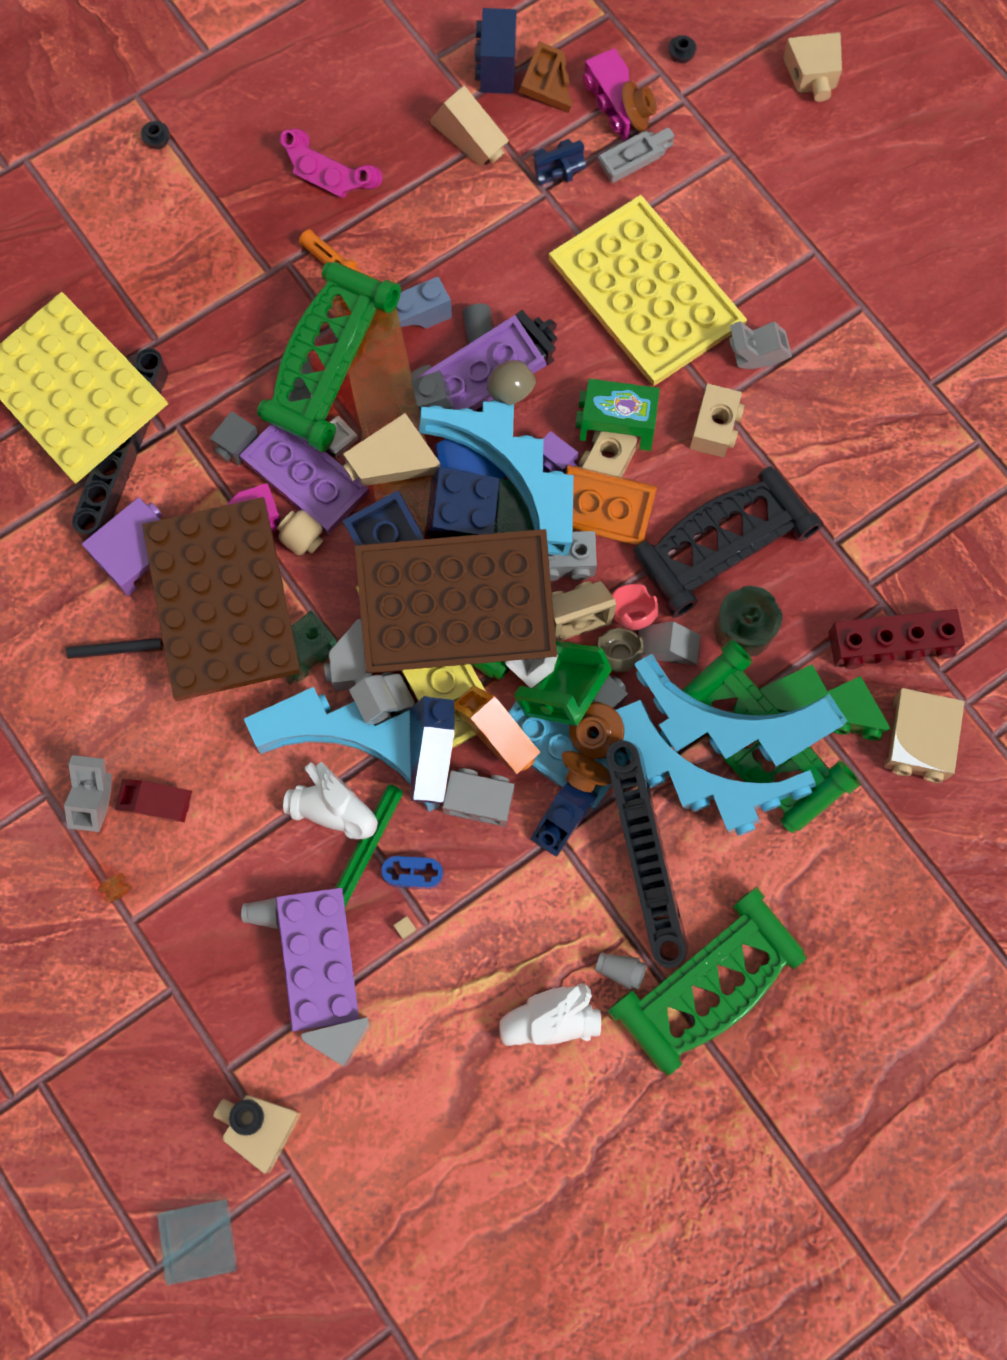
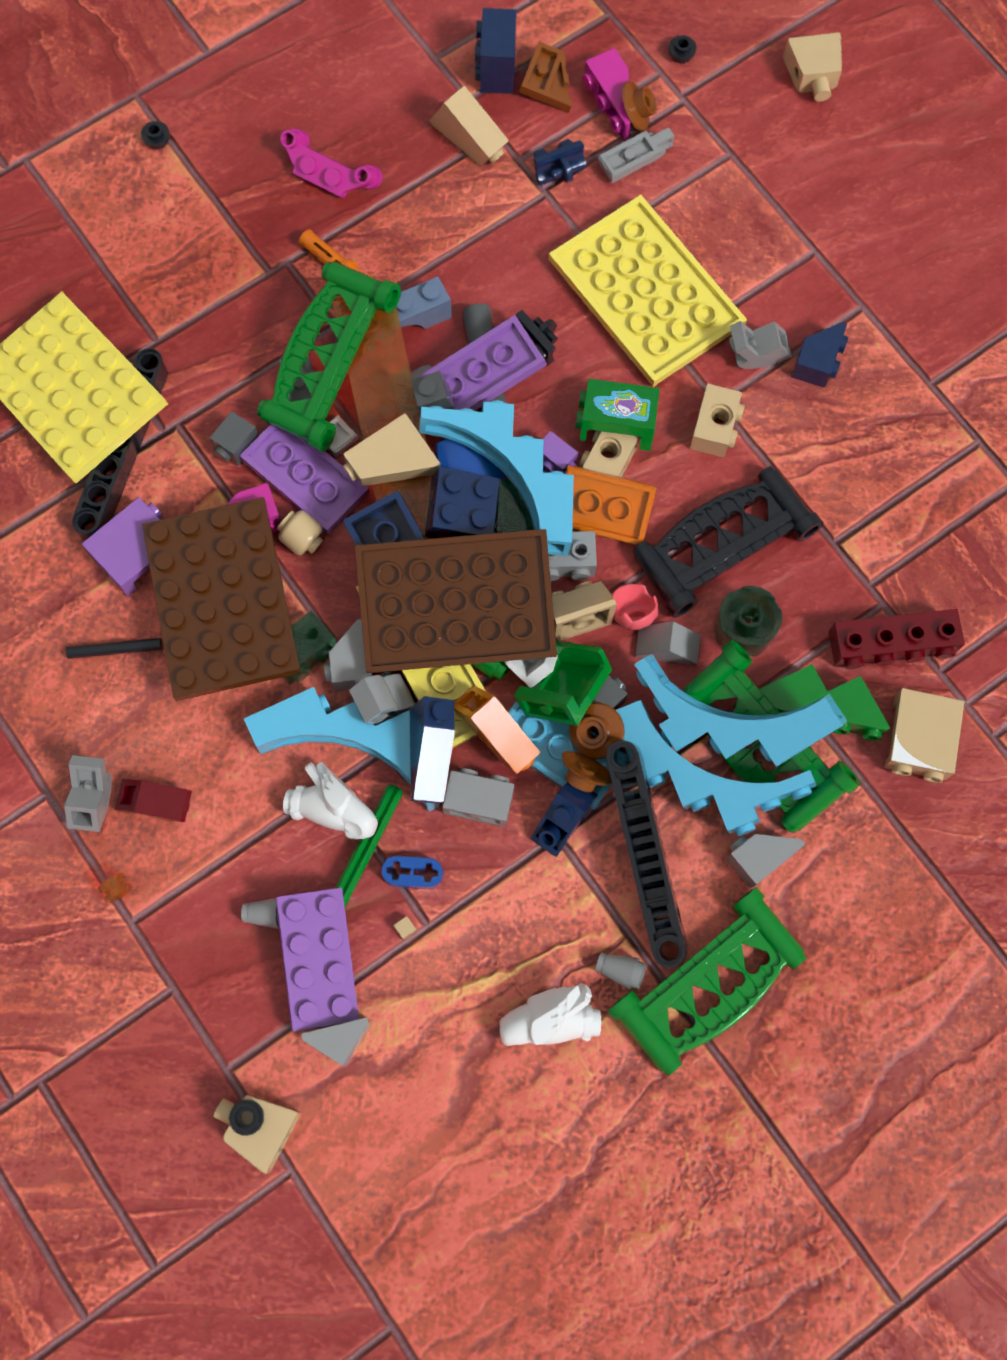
(197, 1242): clear light blue tile -> none
(510, 381): dark tan hair -> none
(621, 648): dark tan hair -> none
(761, 855): none -> light grey slope
(818, 355): none -> dark blue slope

